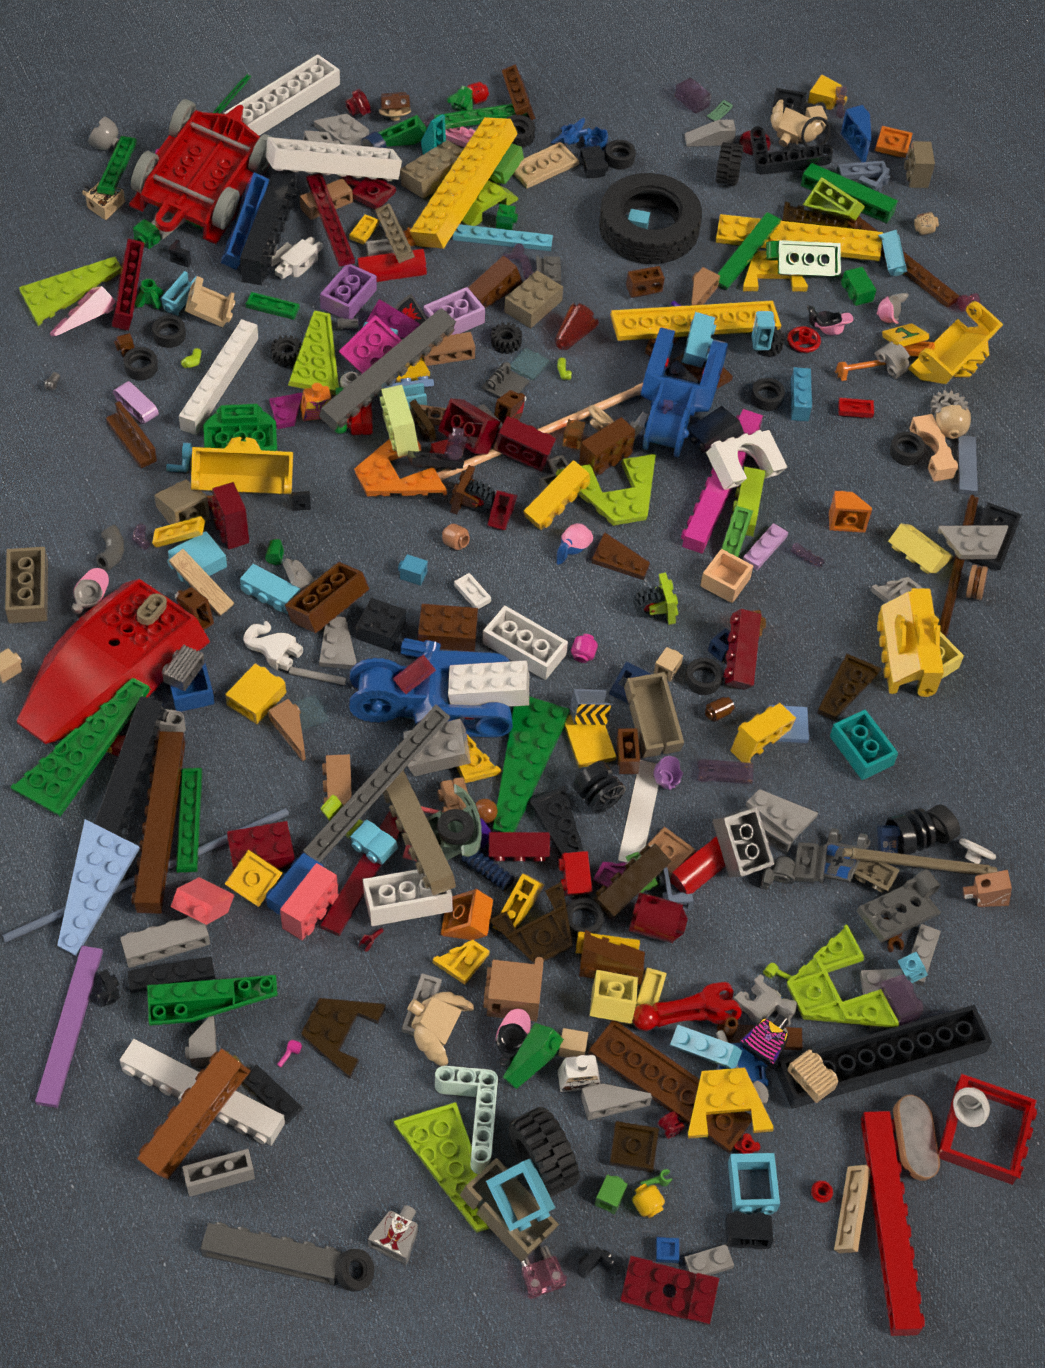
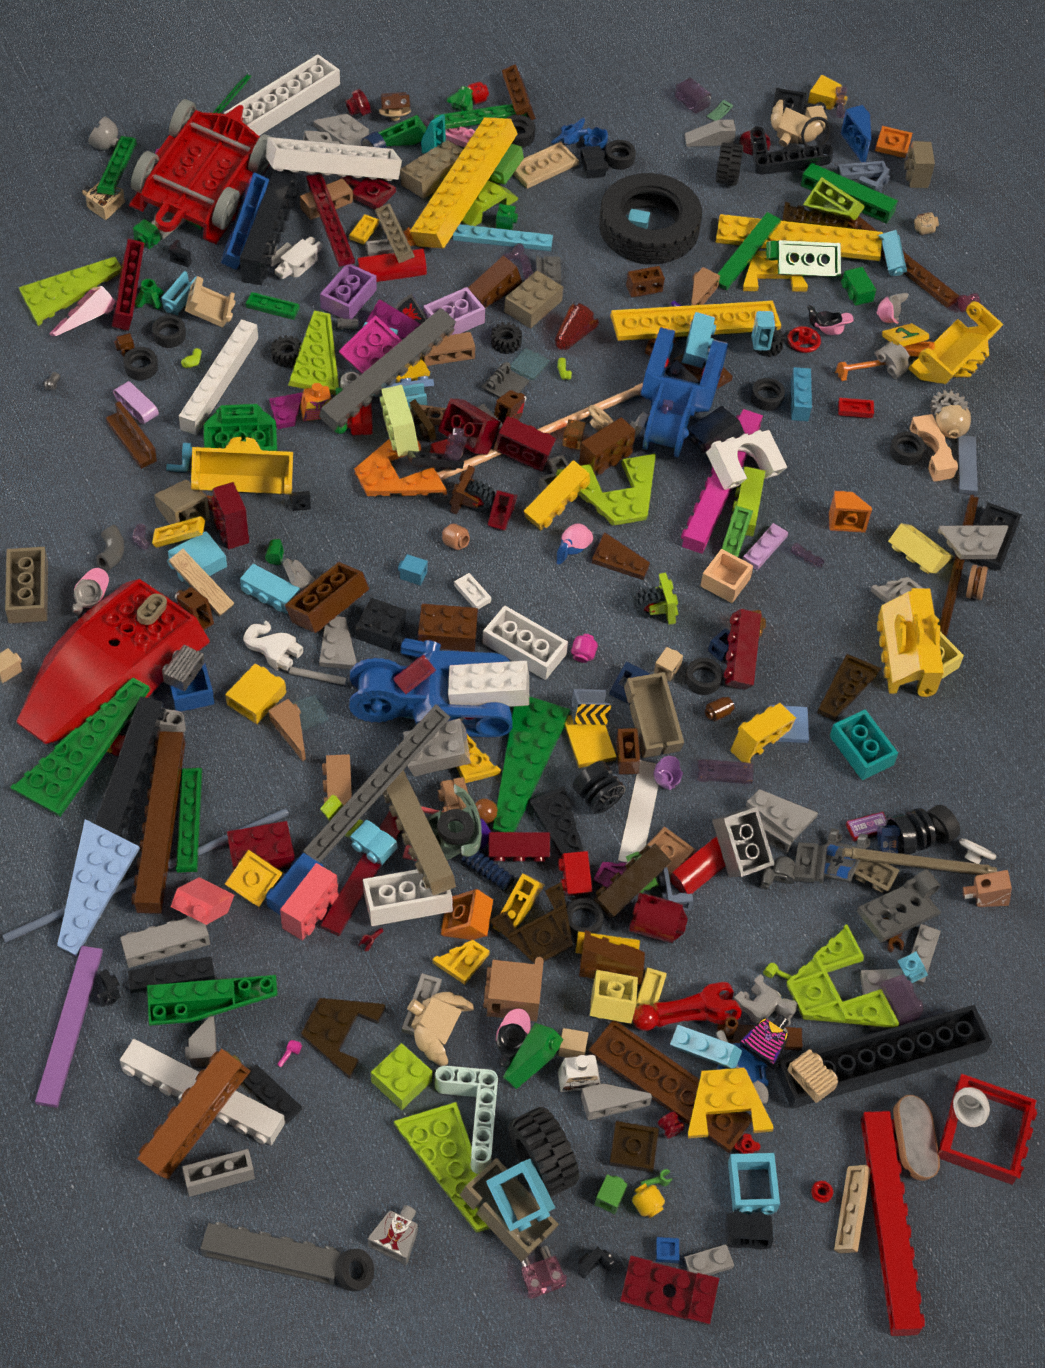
(401, 1076): none -> lime brick
(865, 825): none -> tile

